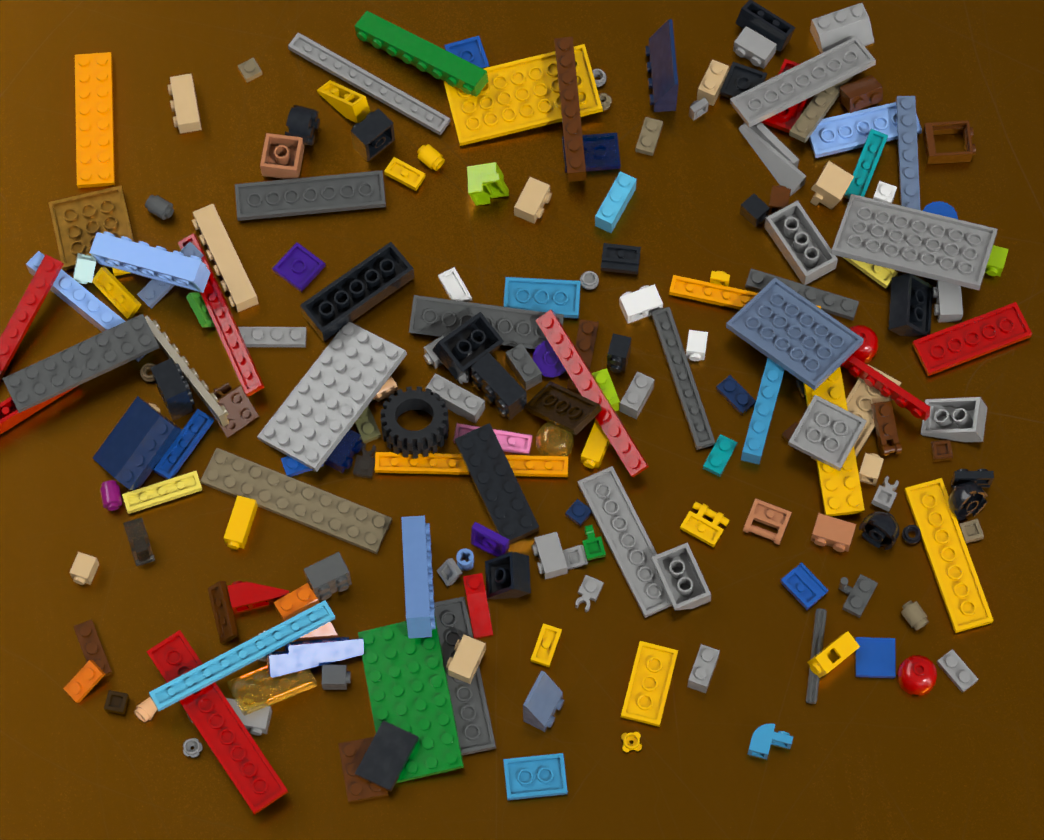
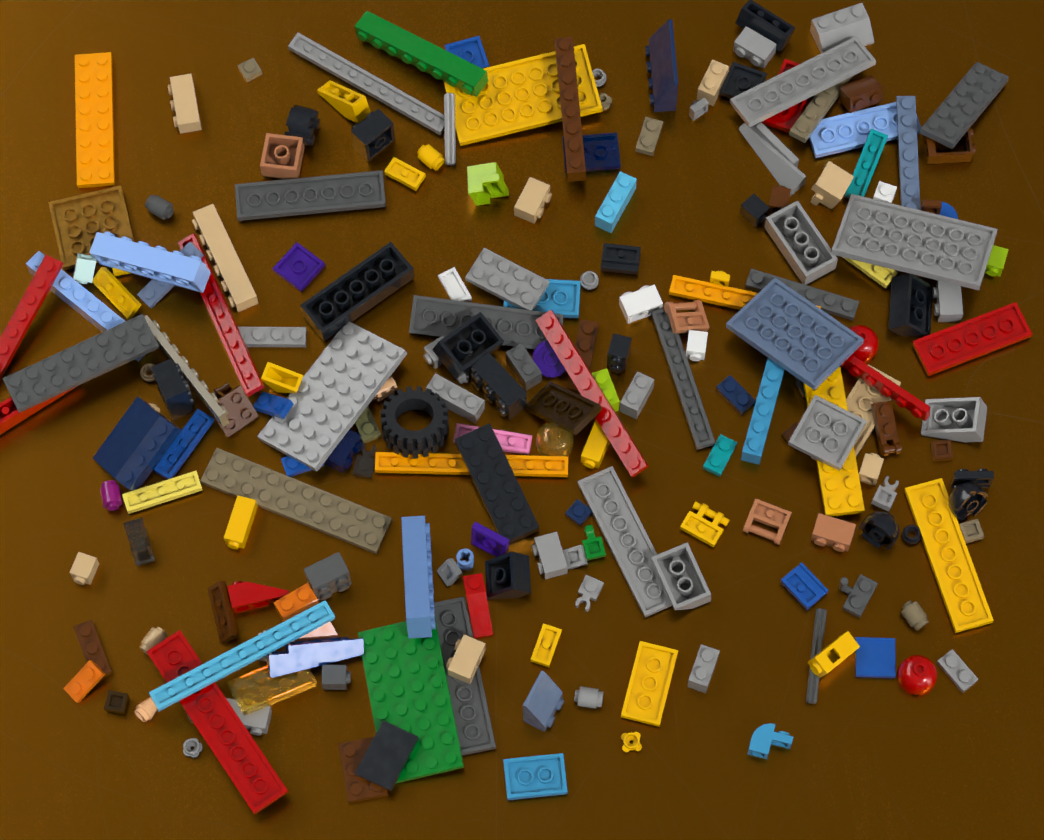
(152, 638): none -> tan brick
(199, 308): bright green plate -> none
(273, 405): none -> blue plate
(281, 379): none -> yellow slope
(449, 128): none -> light grey axle
(507, 280): none -> light grey plate
(589, 697): none -> light grey brick
(689, 320): none -> nougat plate
(931, 206): none -> reddish brown tile
(964, 105): none -> dark grey plate

